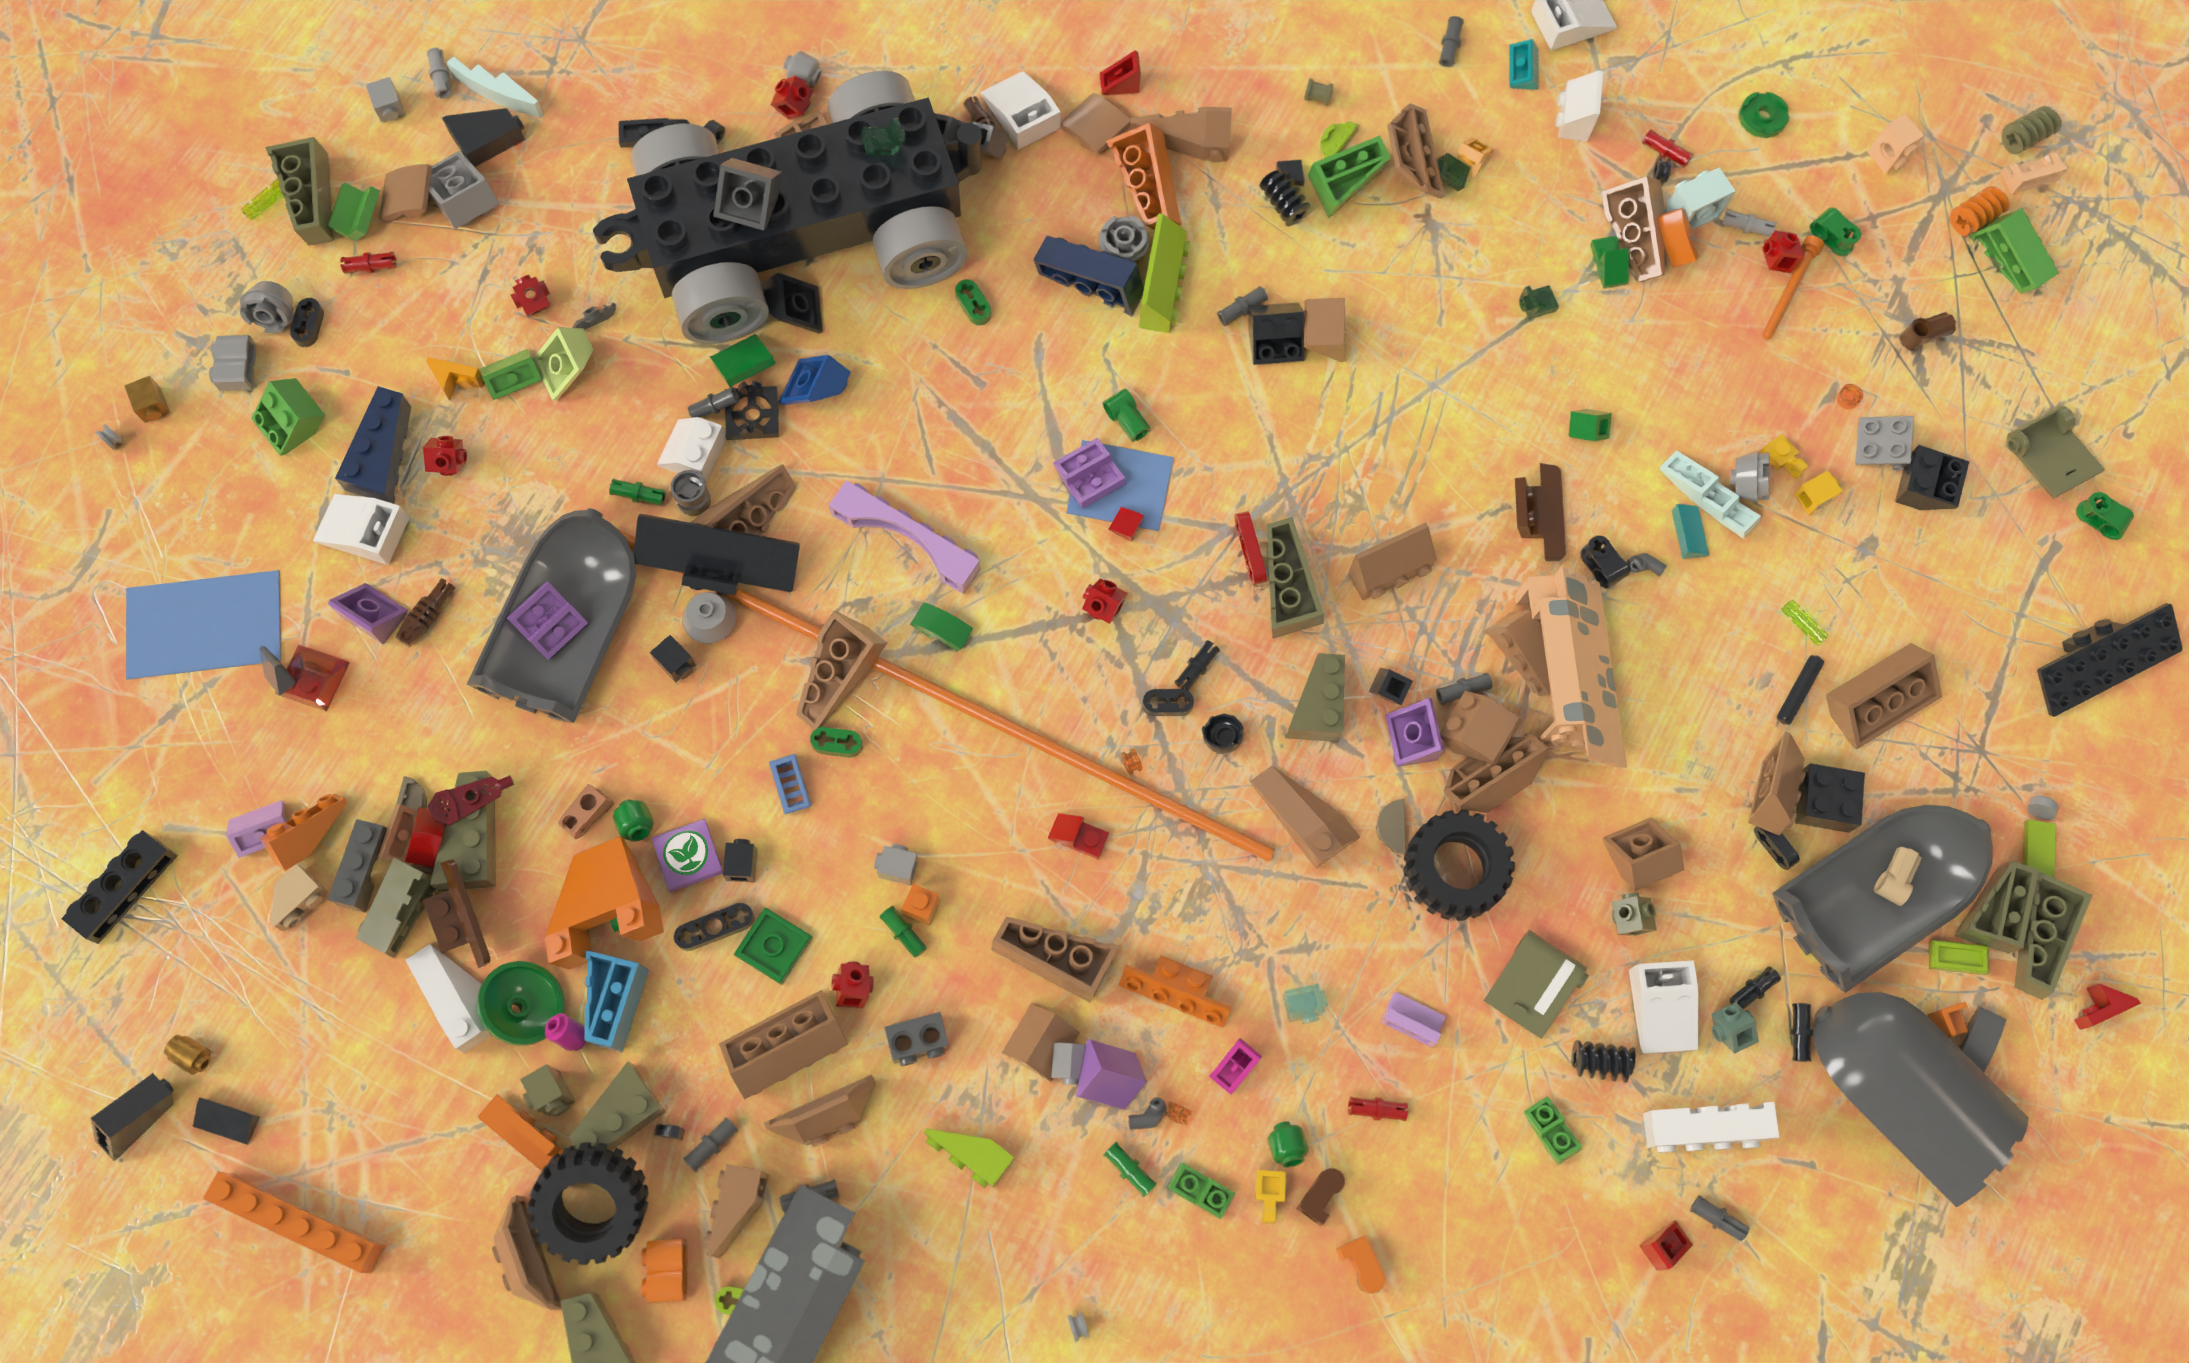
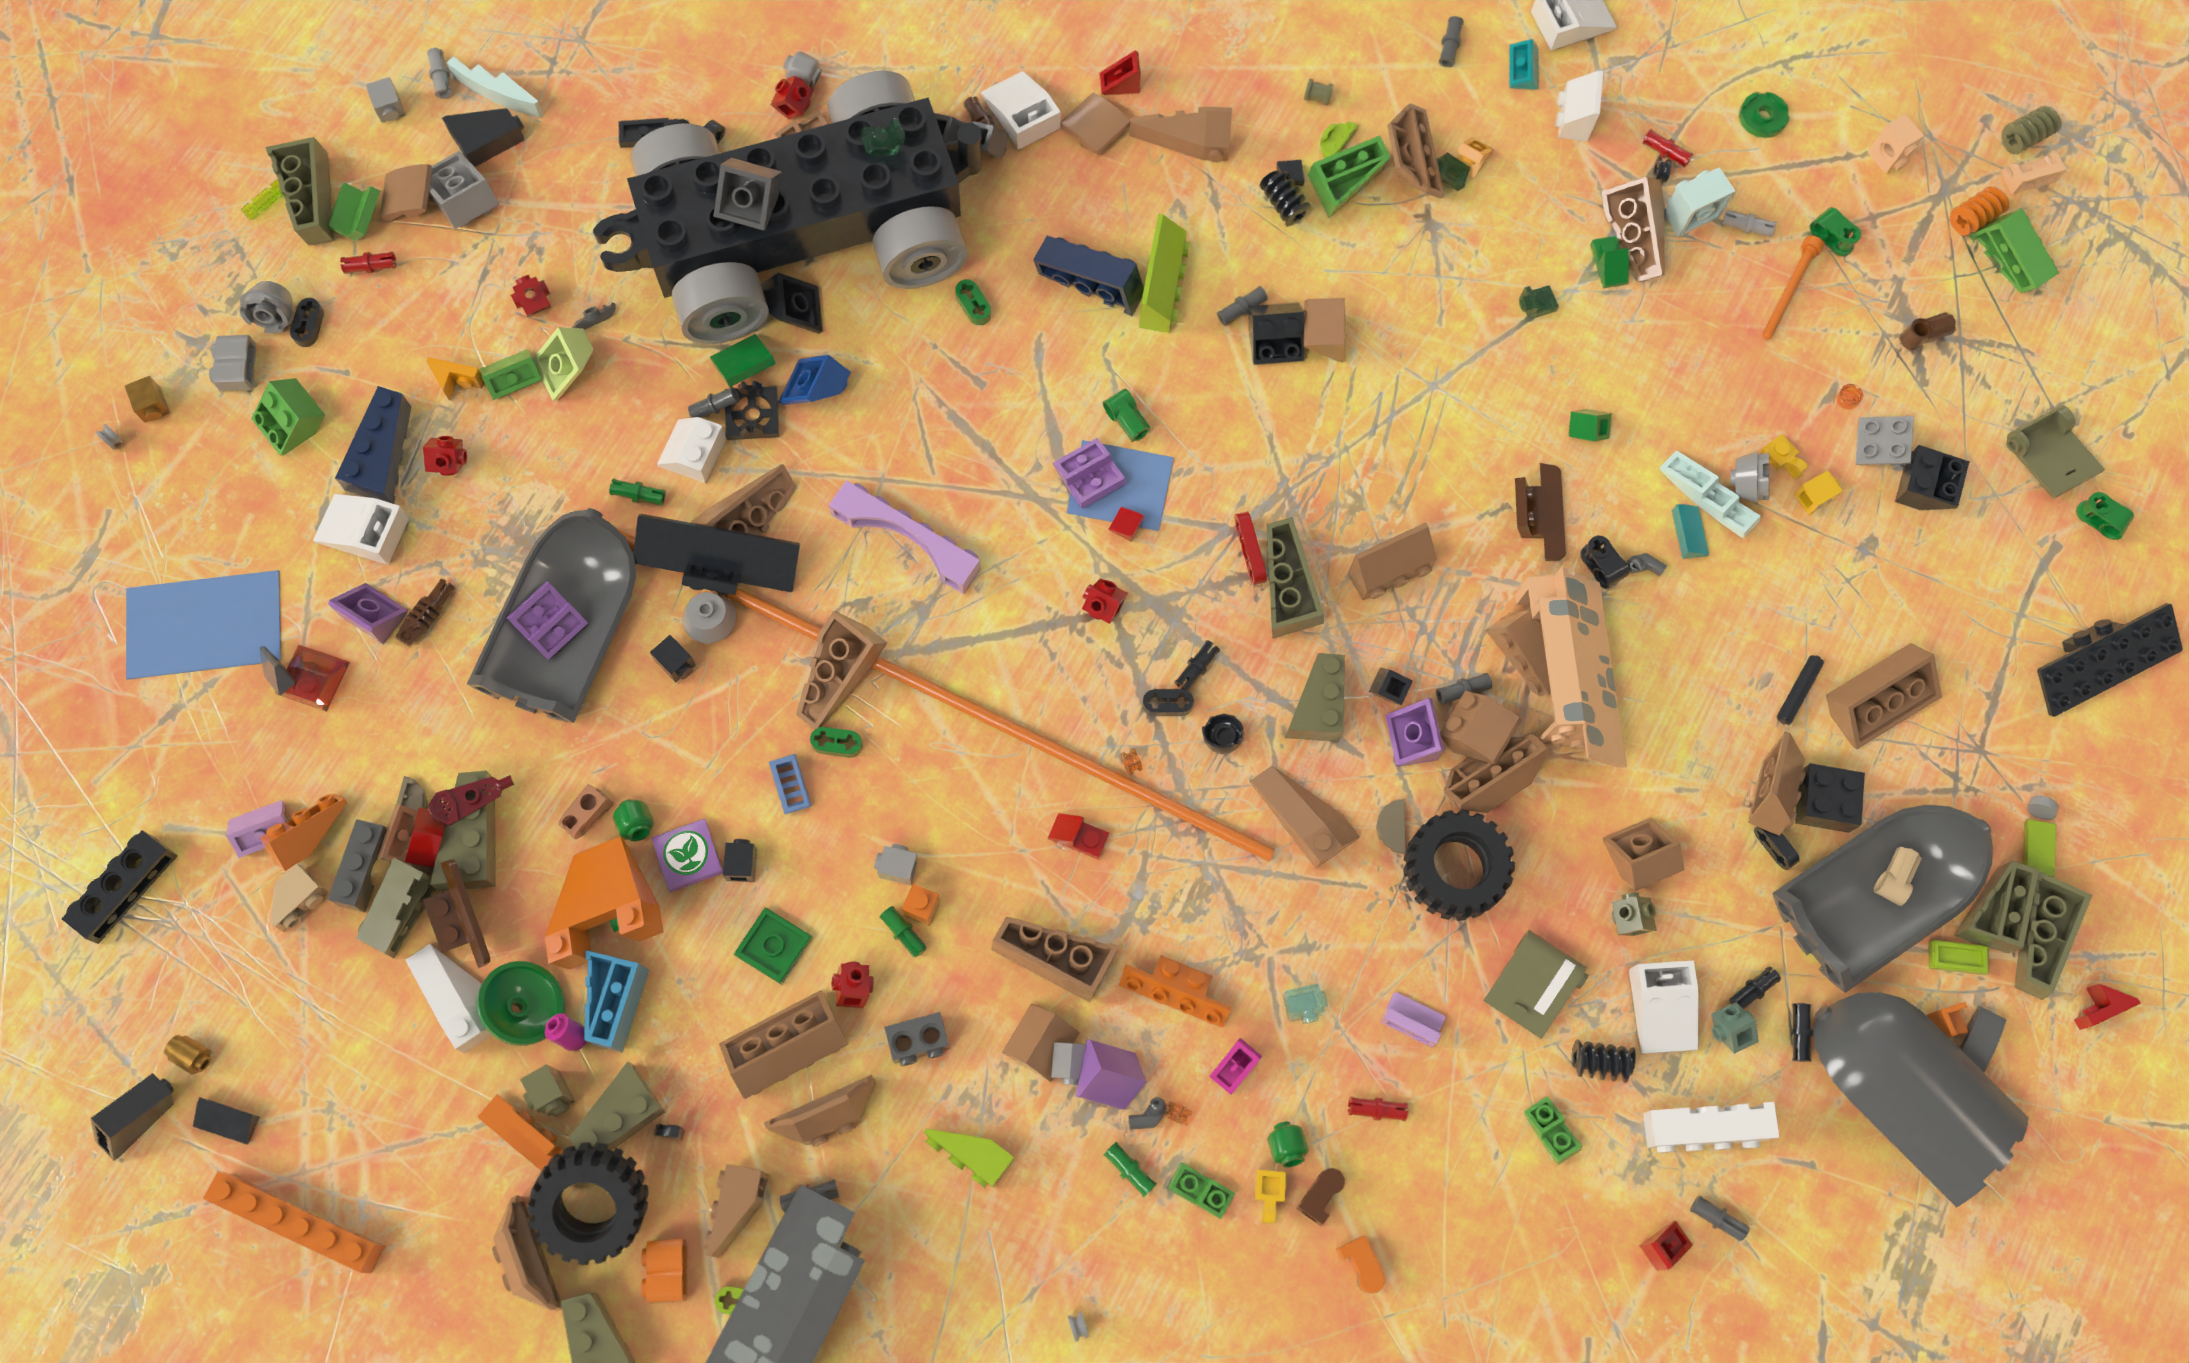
(690, 492): flat silver wheel -> none
(710, 1144): dark grey pin -> none
(730, 911): black beam -> none
(942, 625): green slope -> none
(1124, 237): light grey cone -> none
(1147, 172): orange wedge -> none
(1676, 237): orange slope -> none
(1783, 251): red brick -> none
(1804, 622): clear neon green axle -> none

